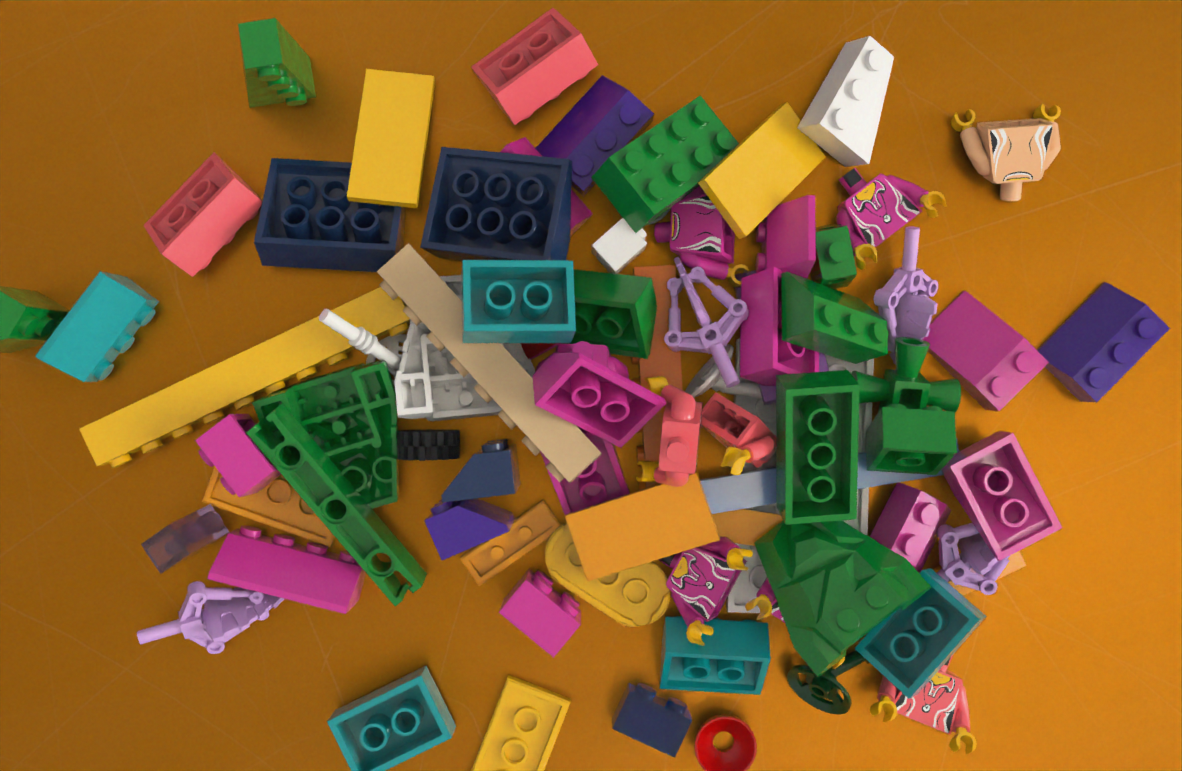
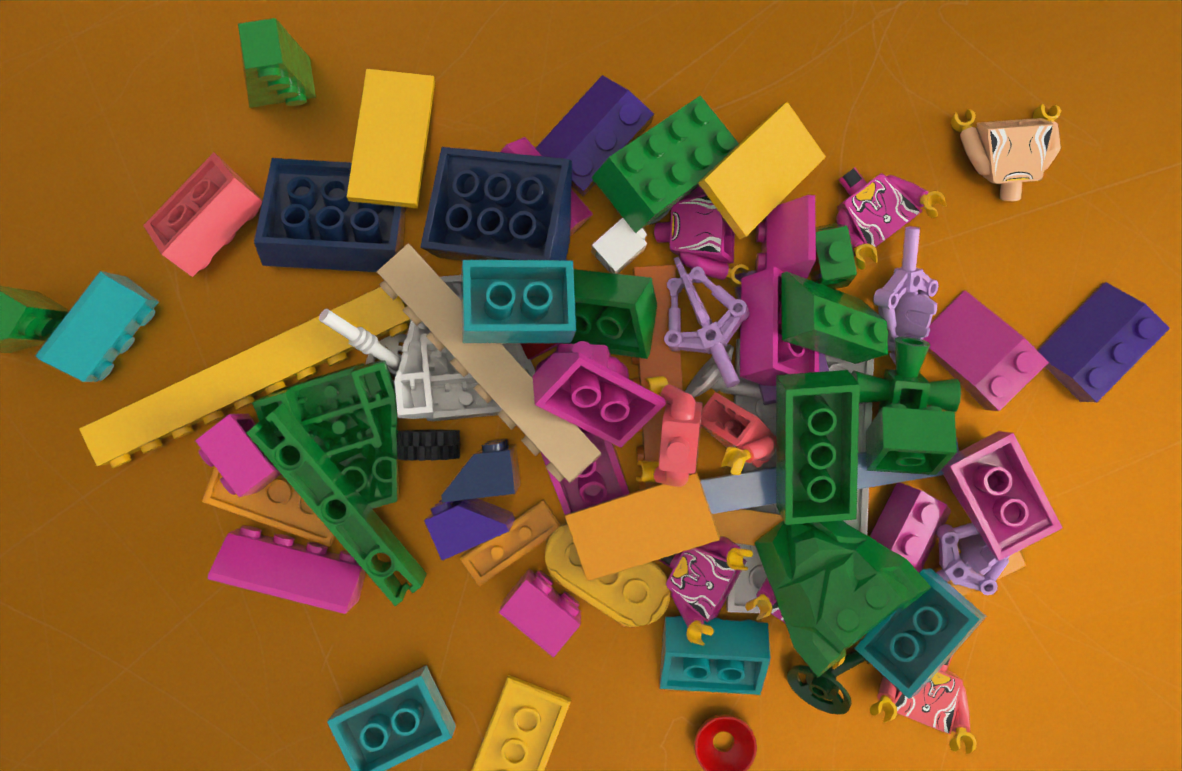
(185, 538): brick -> none
(223, 616): lavender bar -> none
(535, 65): coral slope -> none
(652, 718): clear blue brick -> none
(850, 102): white wedge -> none

